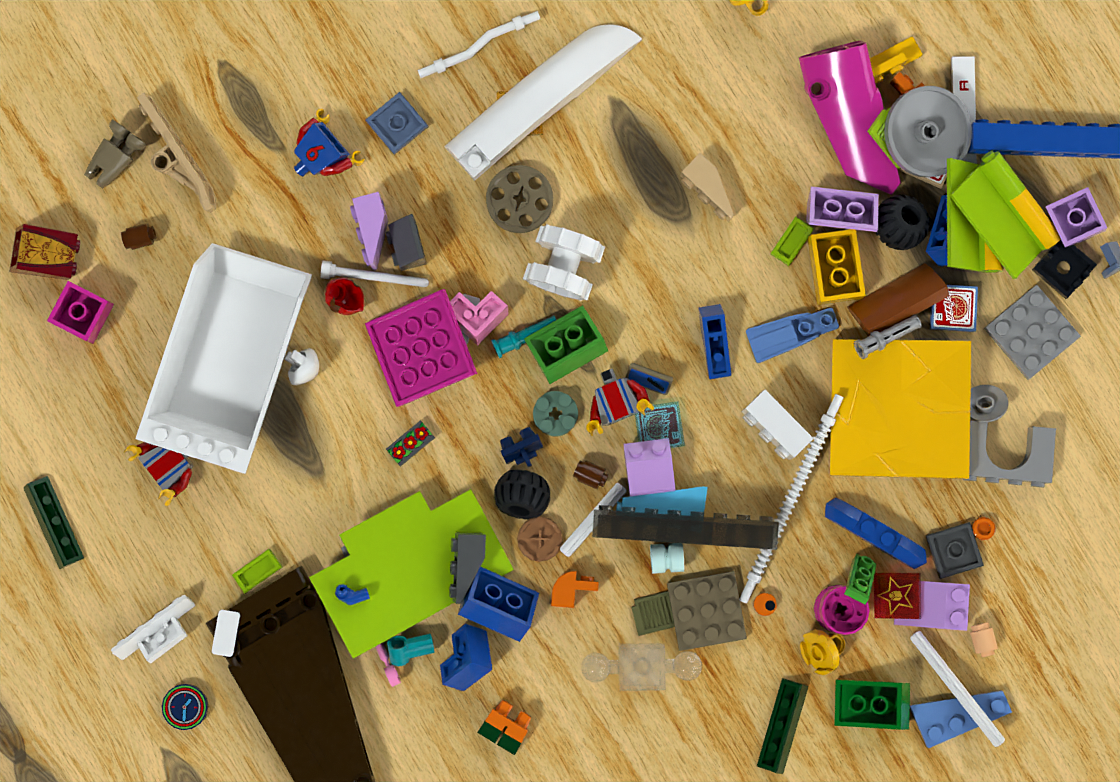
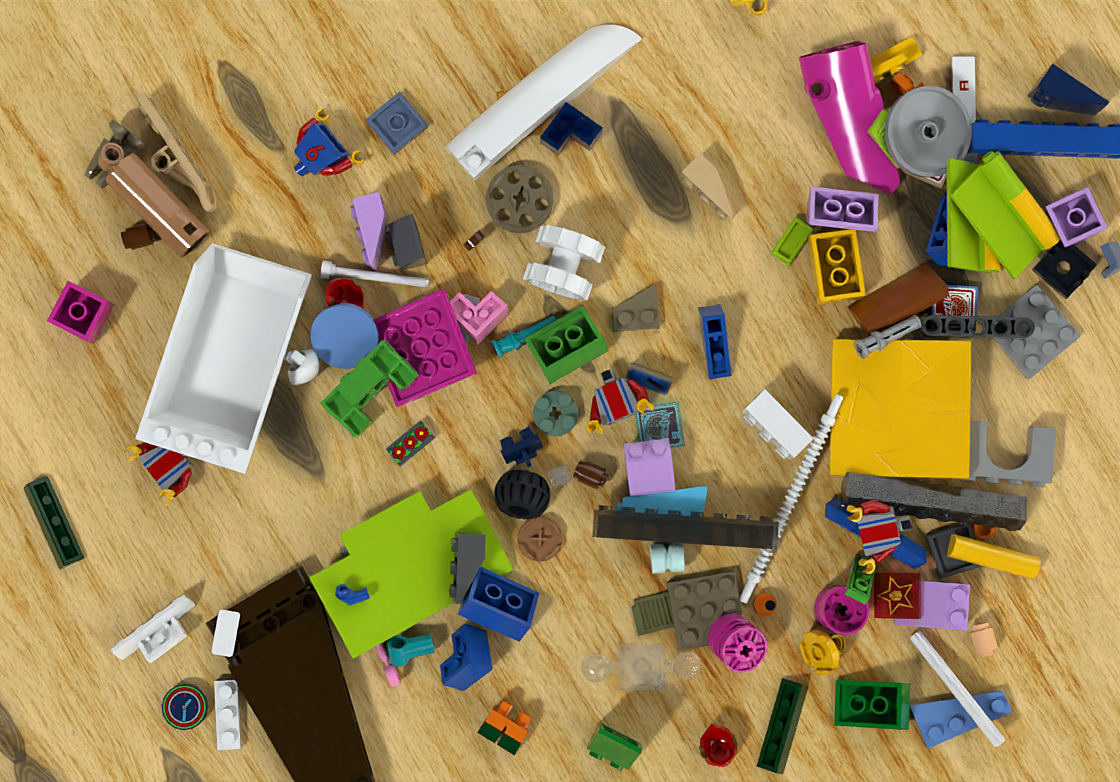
(44, 252): slope -> none
(152, 200): none -> medium nougat piece
(227, 715): none -> white plate
(257, 571): lime tile -> none
(343, 335): none -> medium blue tile
(364, 383): none -> bright green bracket
(474, 240): none -> reddish brown tile
(517, 23): white bar -> none
(560, 477): none -> clear slope
(564, 588): orange brick -> none
(568, 125): none -> clear blue brick
(586, 526): white axle -> none
(613, 746): none -> green slope
(637, 312): none -> dark tan wing
(718, 746): none -> red hair
(737, 643): none -> dark pink wheel
(789, 333): medium blue piece -> none
(878, 531): none -> torso
(902, 222): black wheel -> none
(937, 501): none -> clear smoke brick
(987, 323): none -> dark grey beam
(989, 397): light grey dish -> none
(993, 556): none -> yellow brick
(1065, 93): none -> dark blue slope

